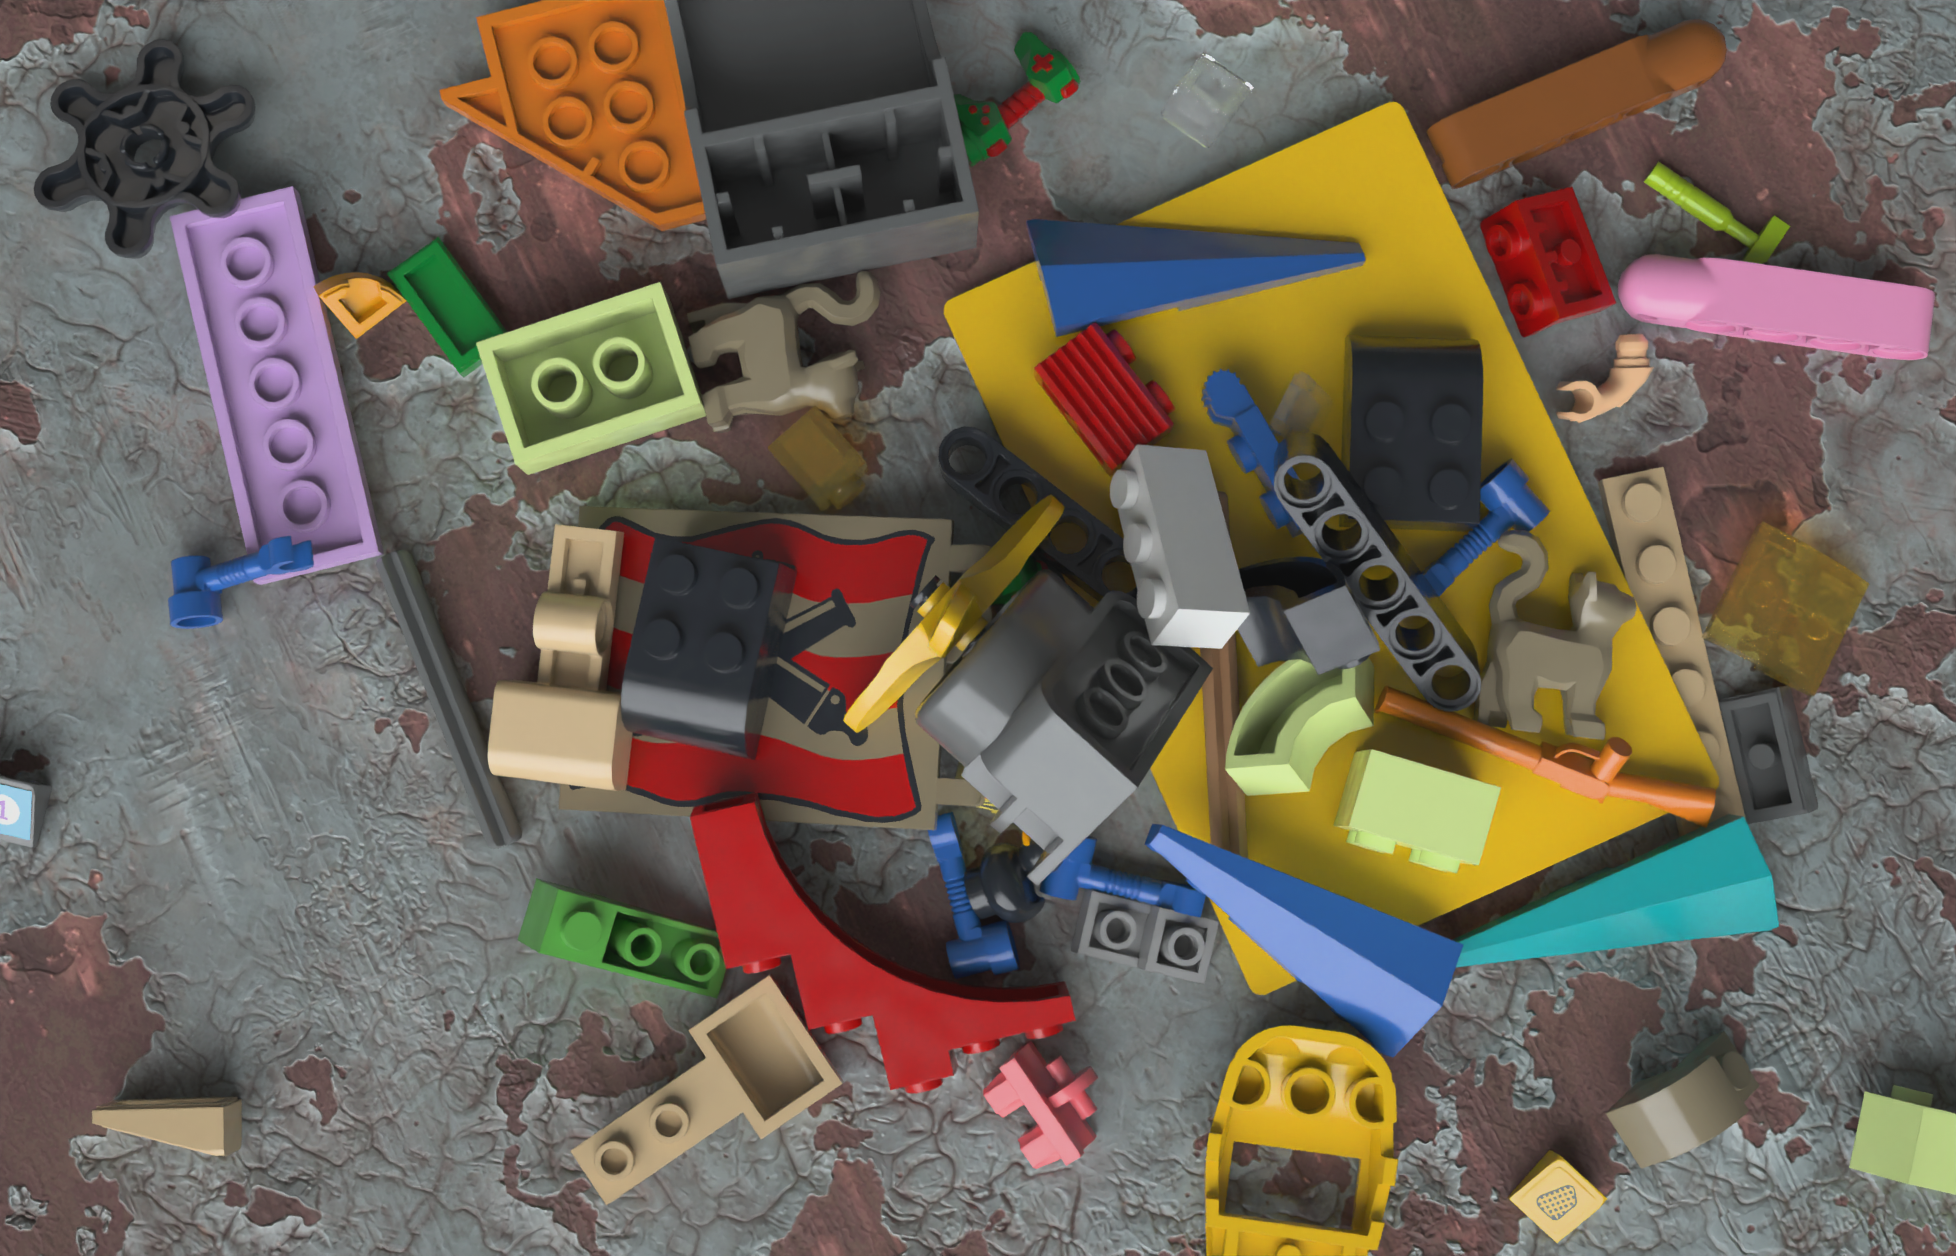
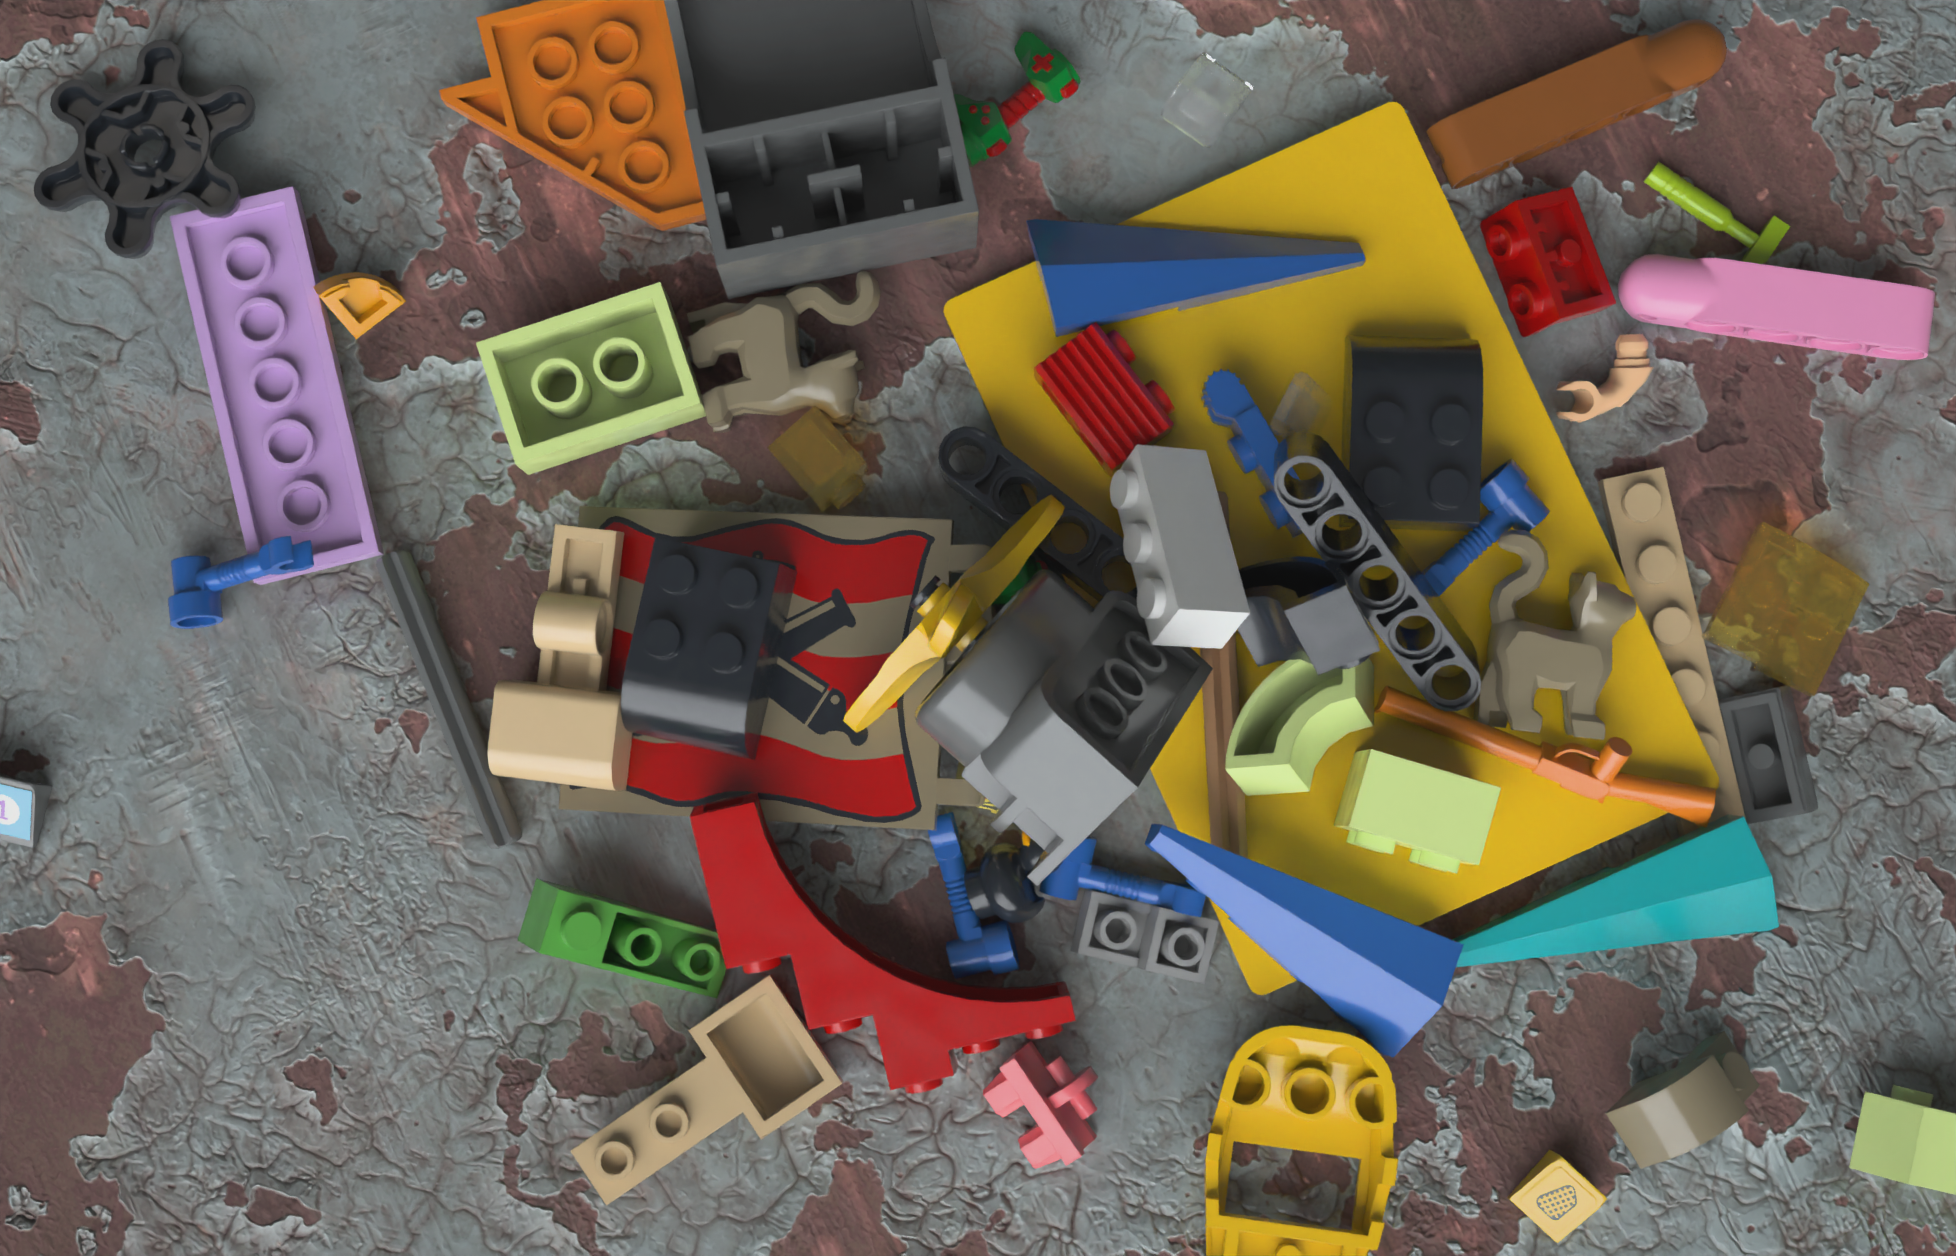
(197, 1124): tan slope -> none
(447, 304): green tile -> none

